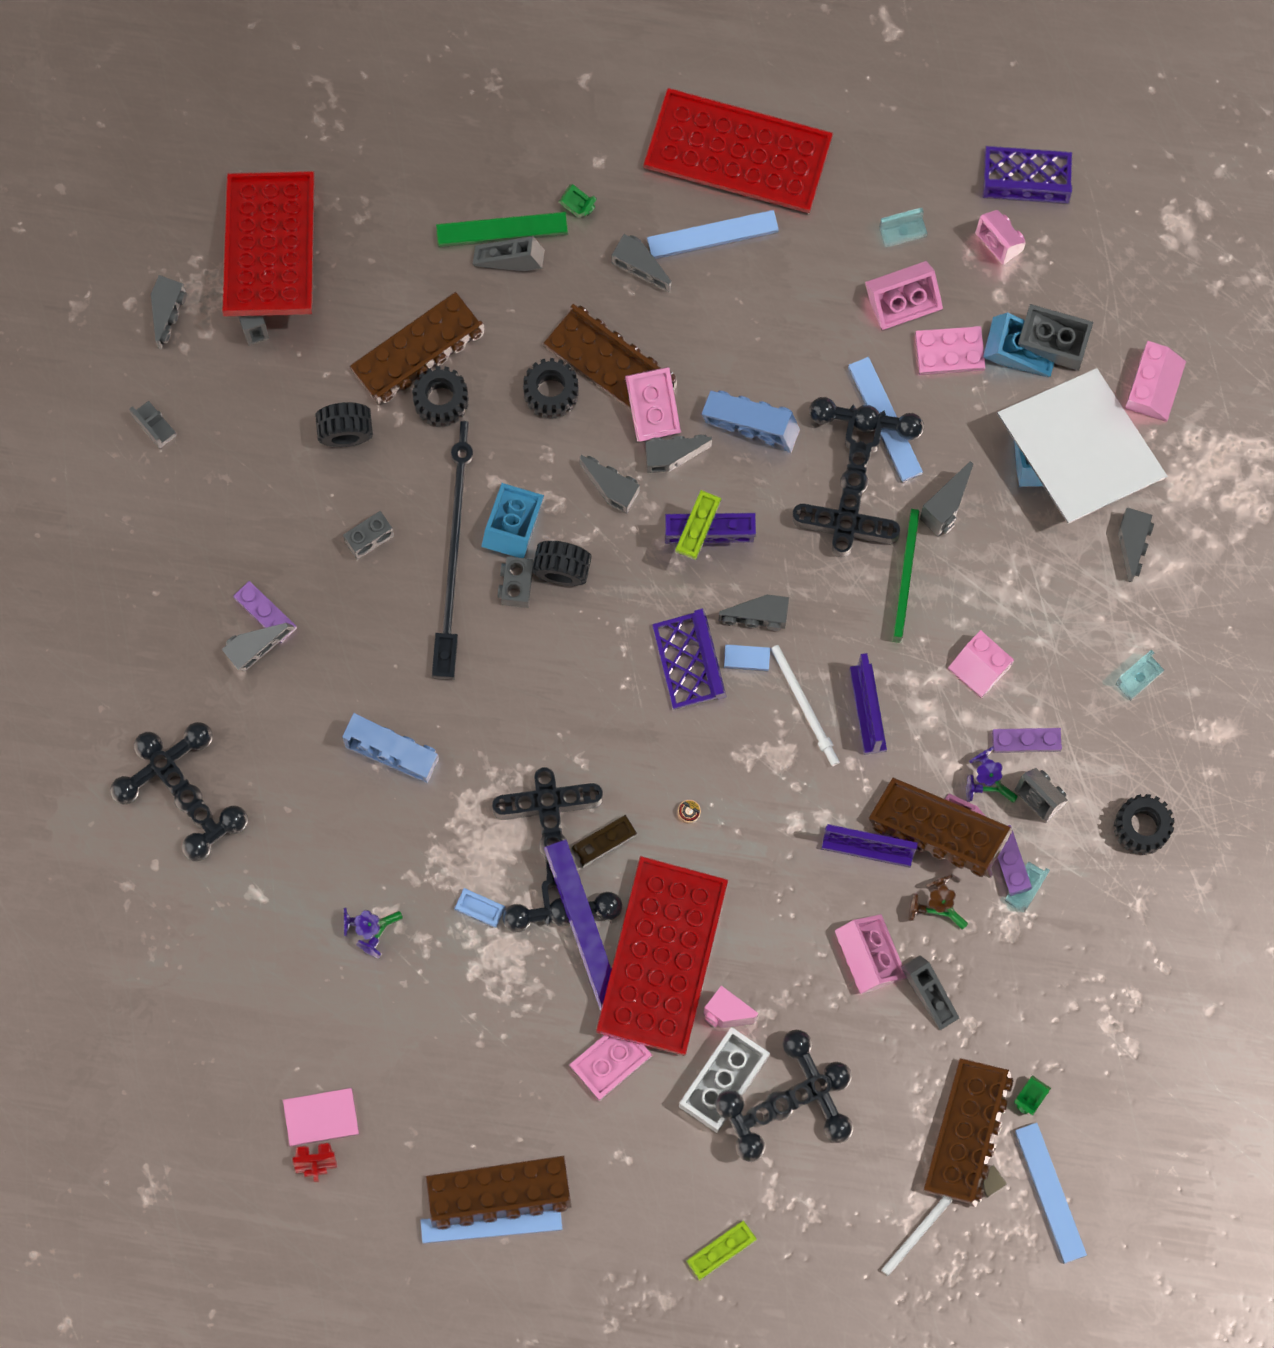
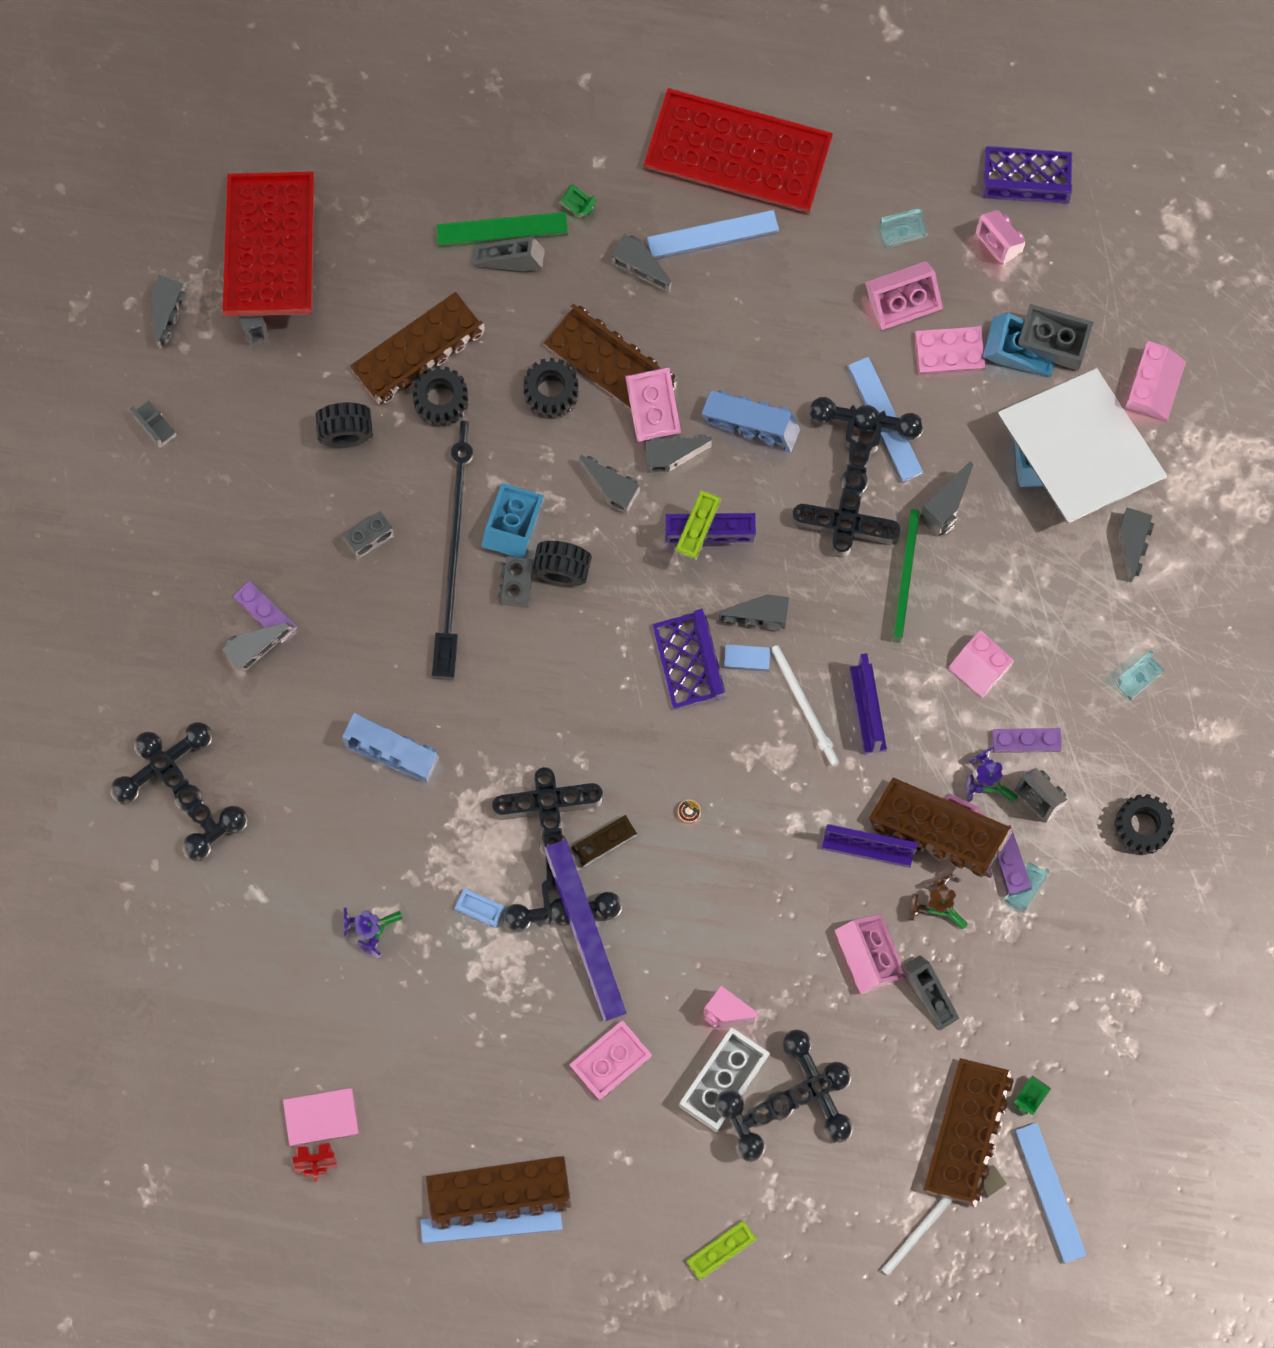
(662, 956): red plate -> none

